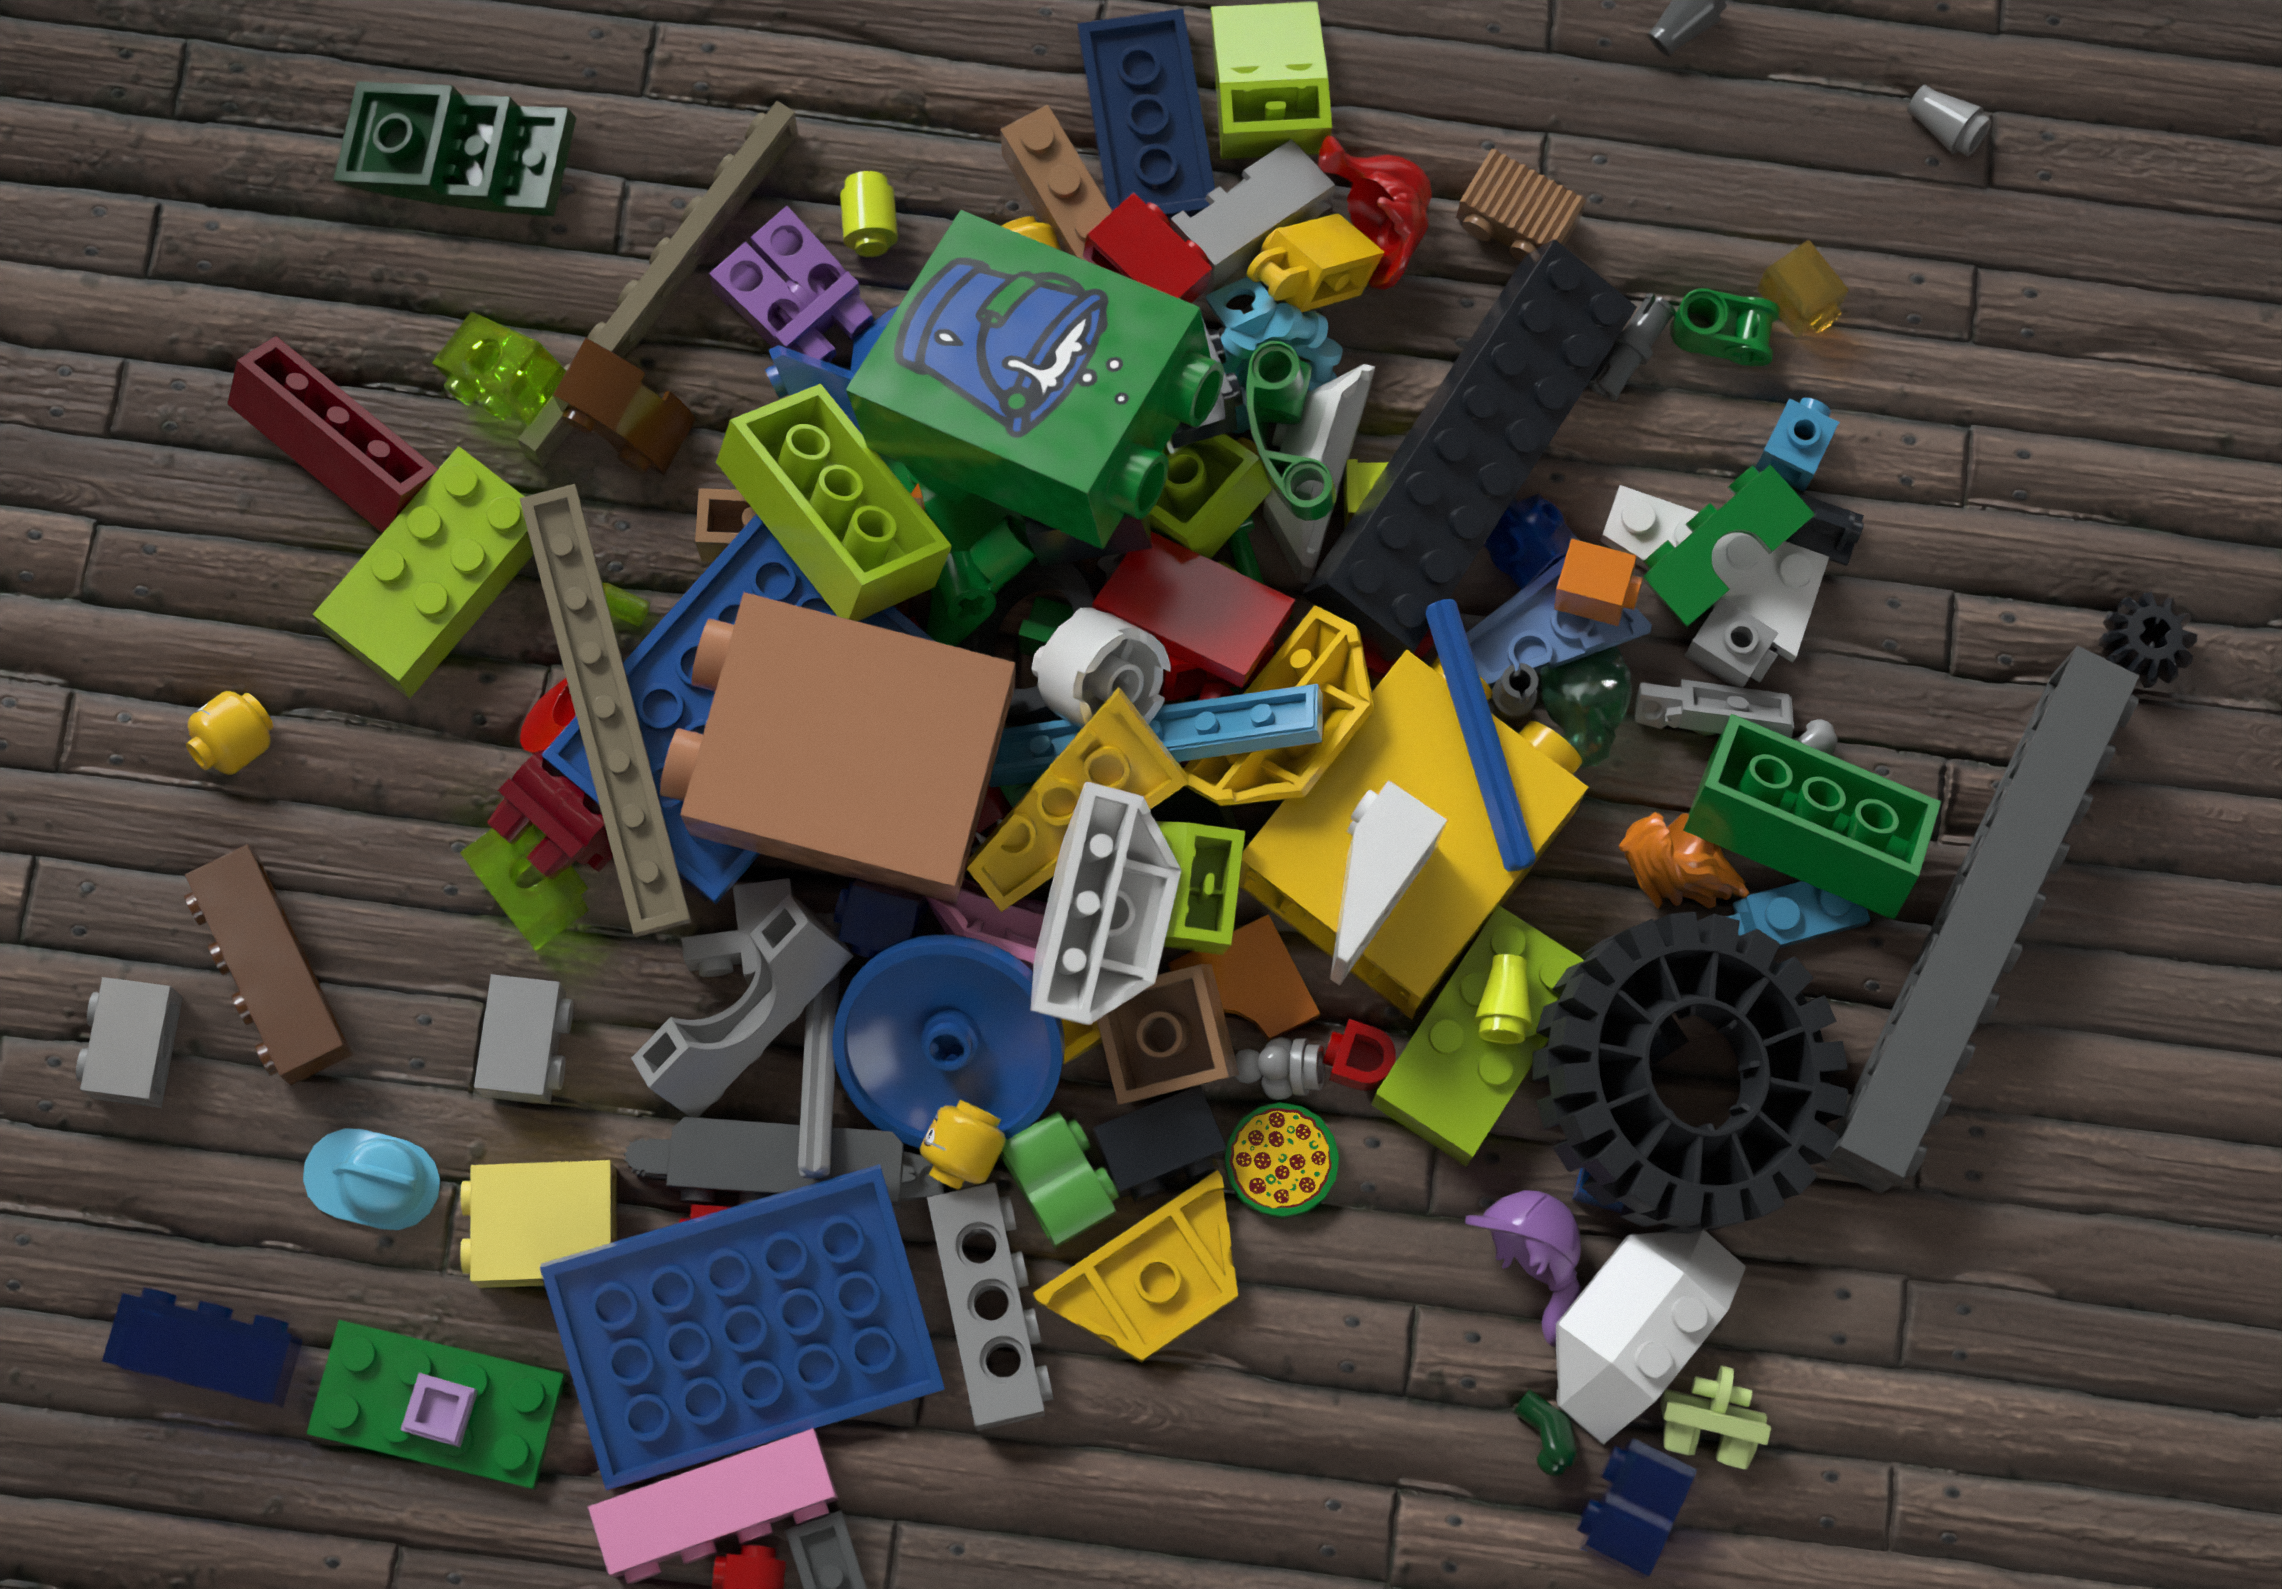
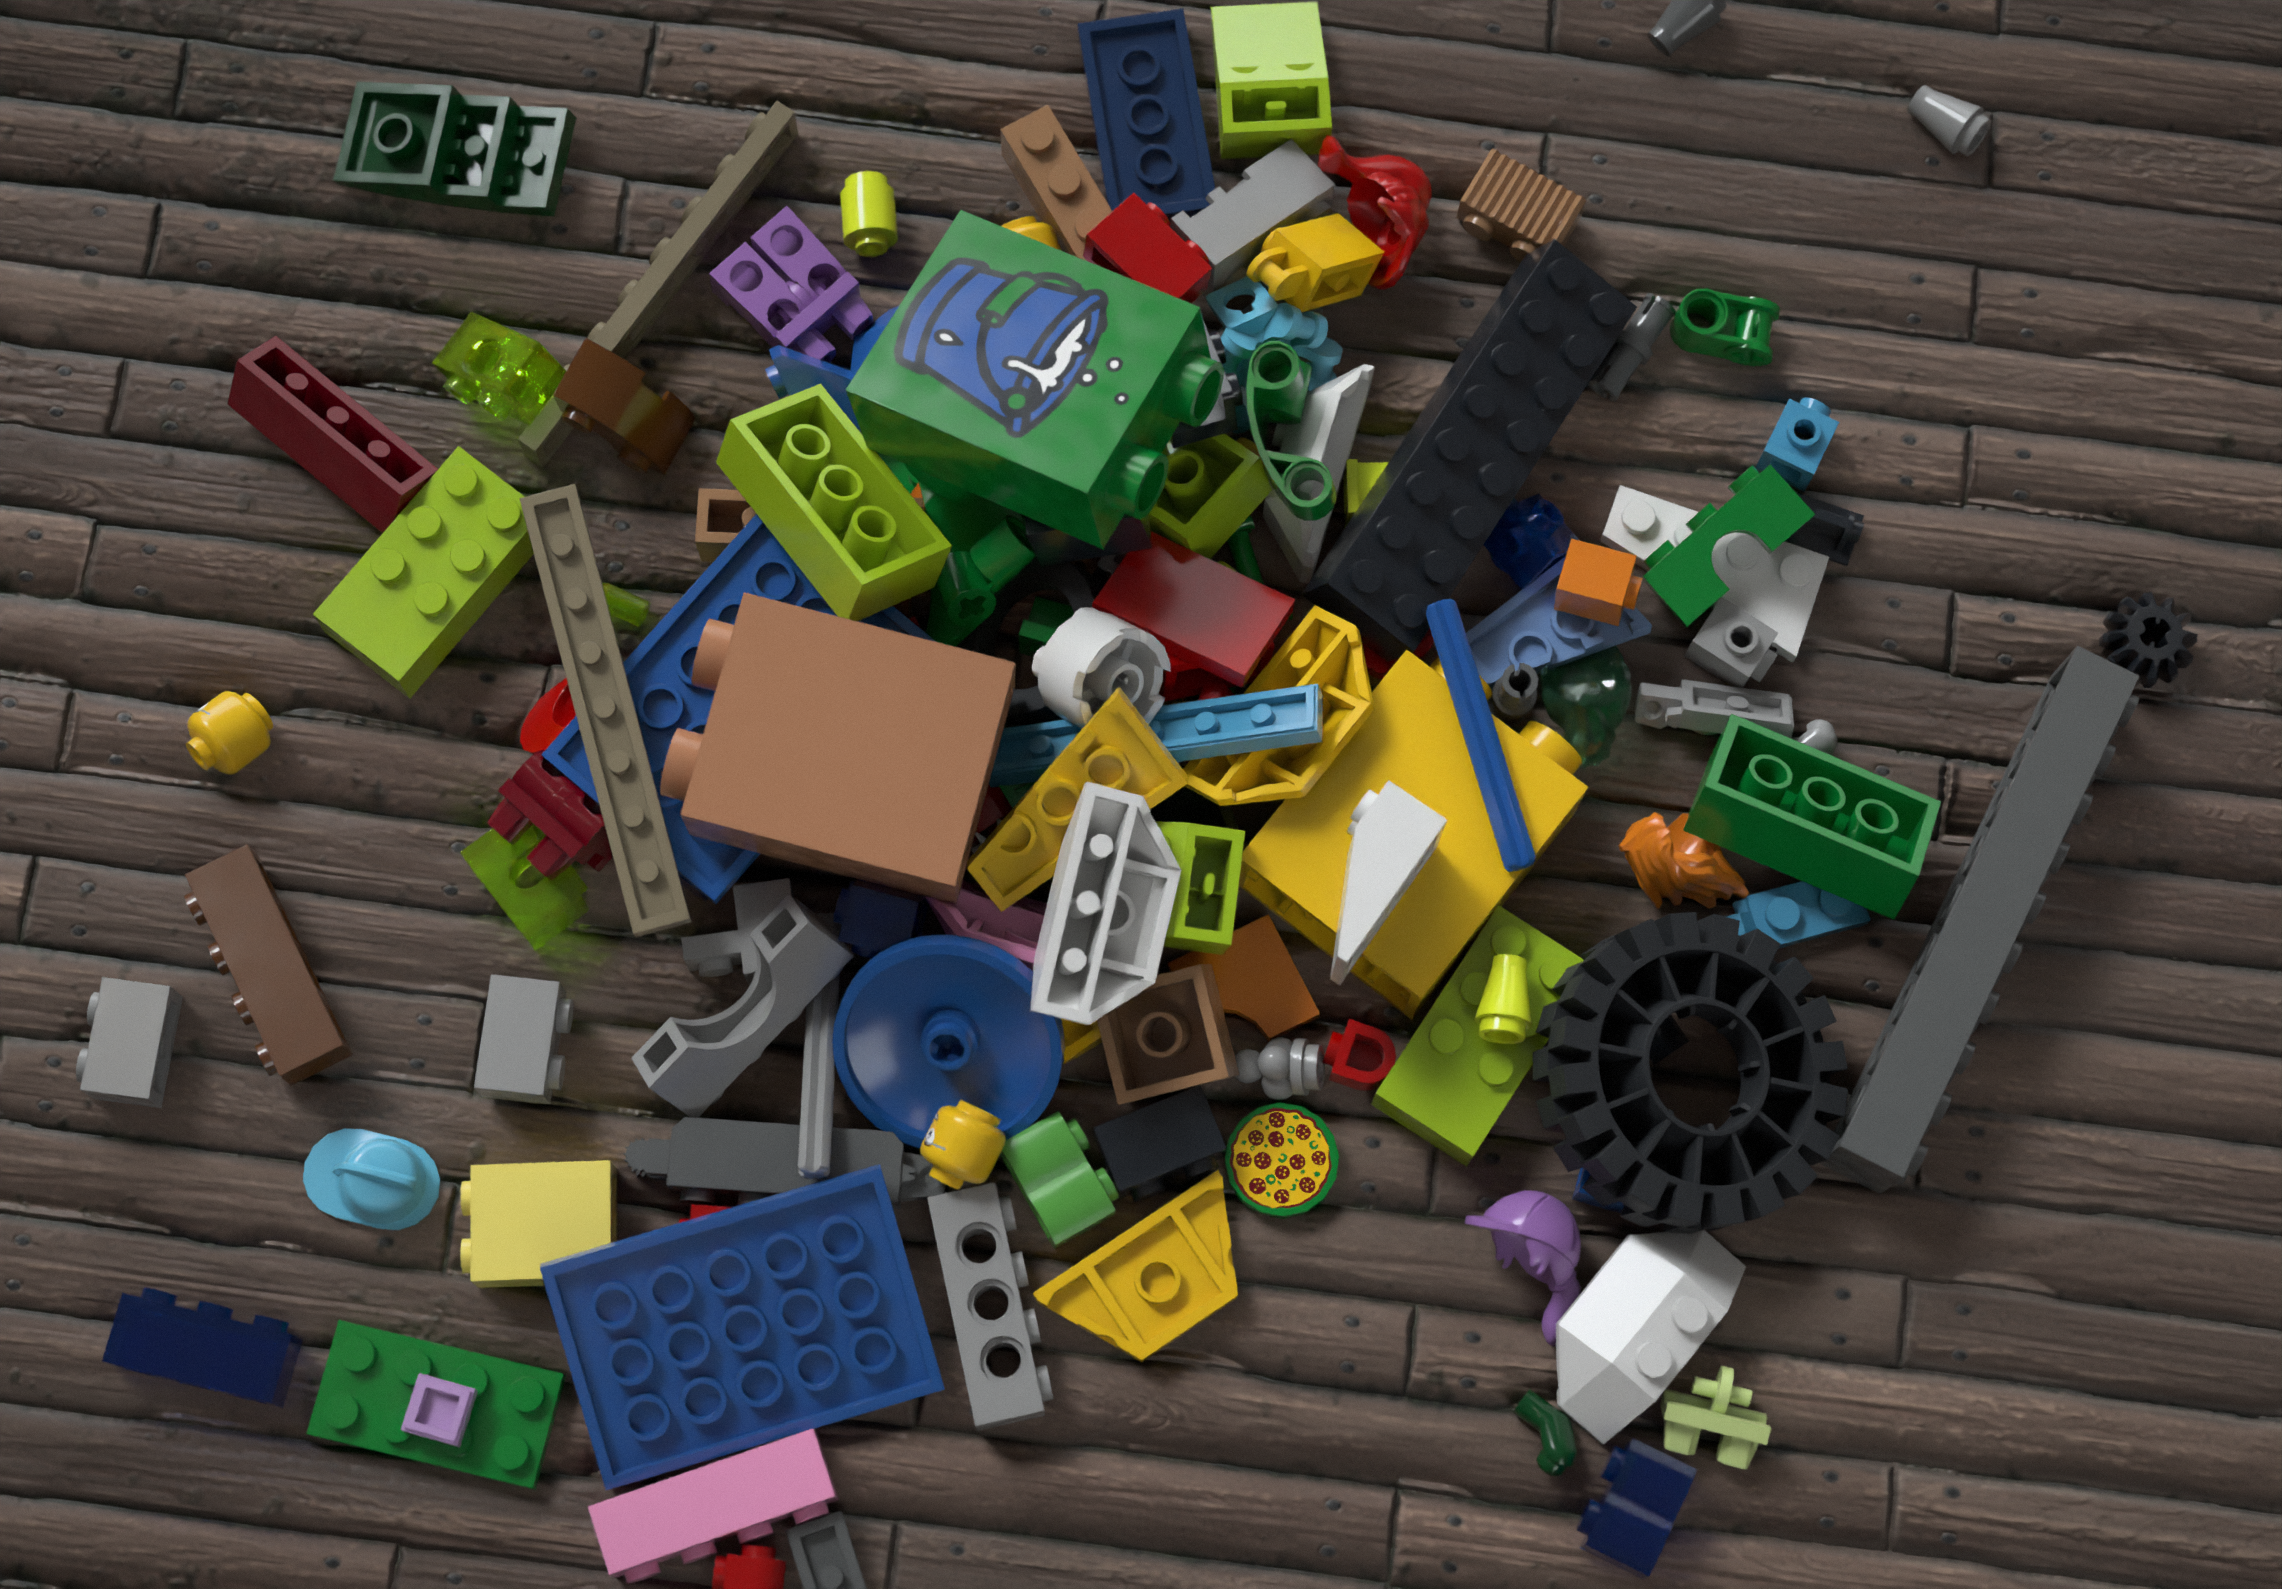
(1804, 290): clear yellow brick -> none

